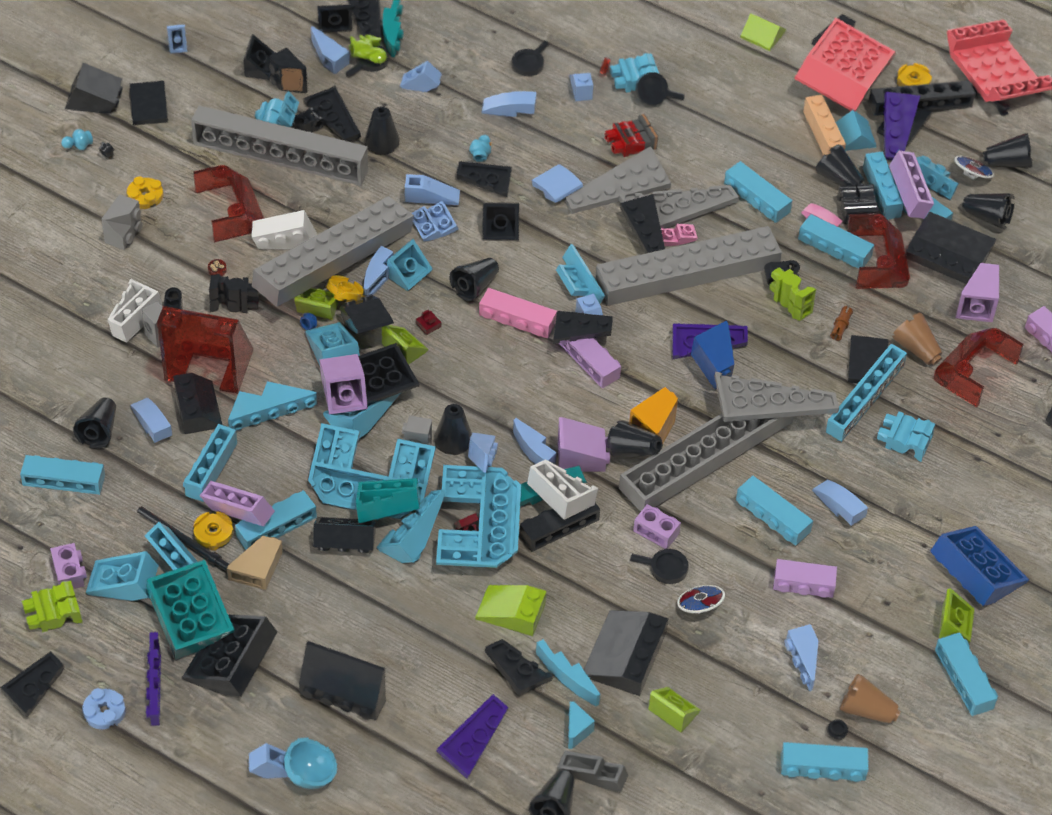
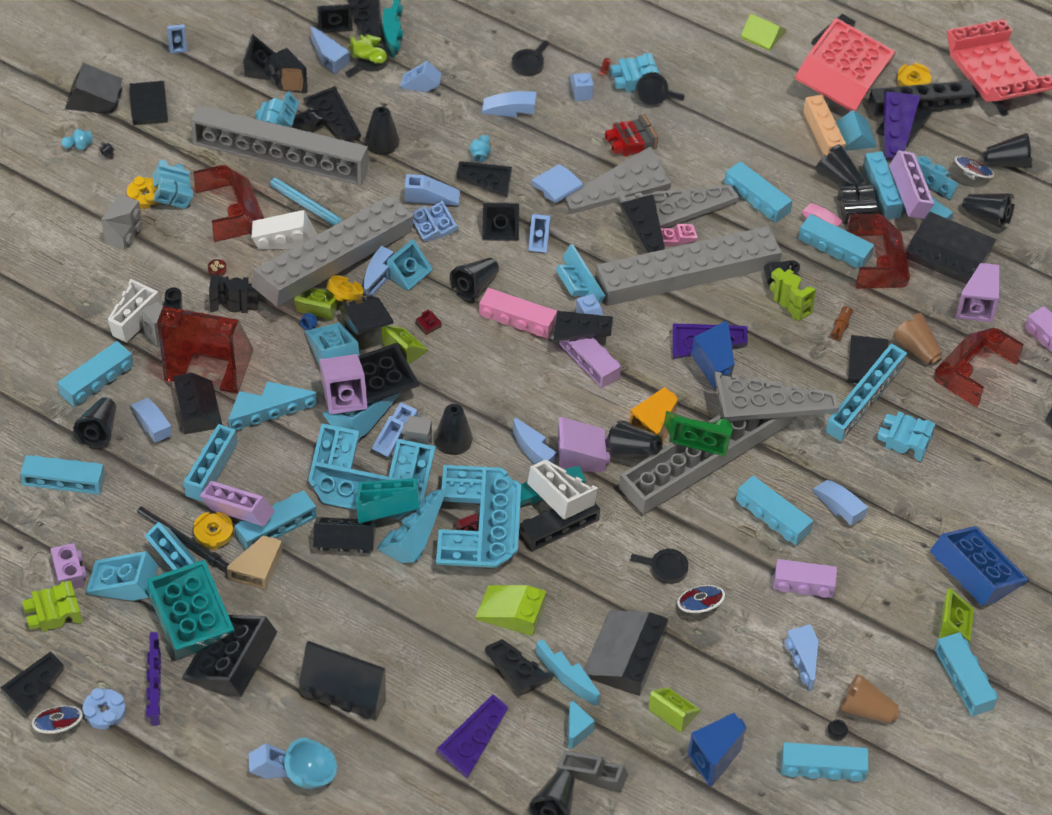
(57, 719): none -> shield
(95, 374): none -> medium azure brick
(172, 185): none -> medium azure hips
(304, 201): none -> medium azure axle
(392, 430): none -> light blue slope
(482, 450): light blue slope -> none
(539, 232): none -> light blue slope
(653, 525): lavender brick -> none
(699, 434): none -> green slope
(716, 746): none -> blue slope

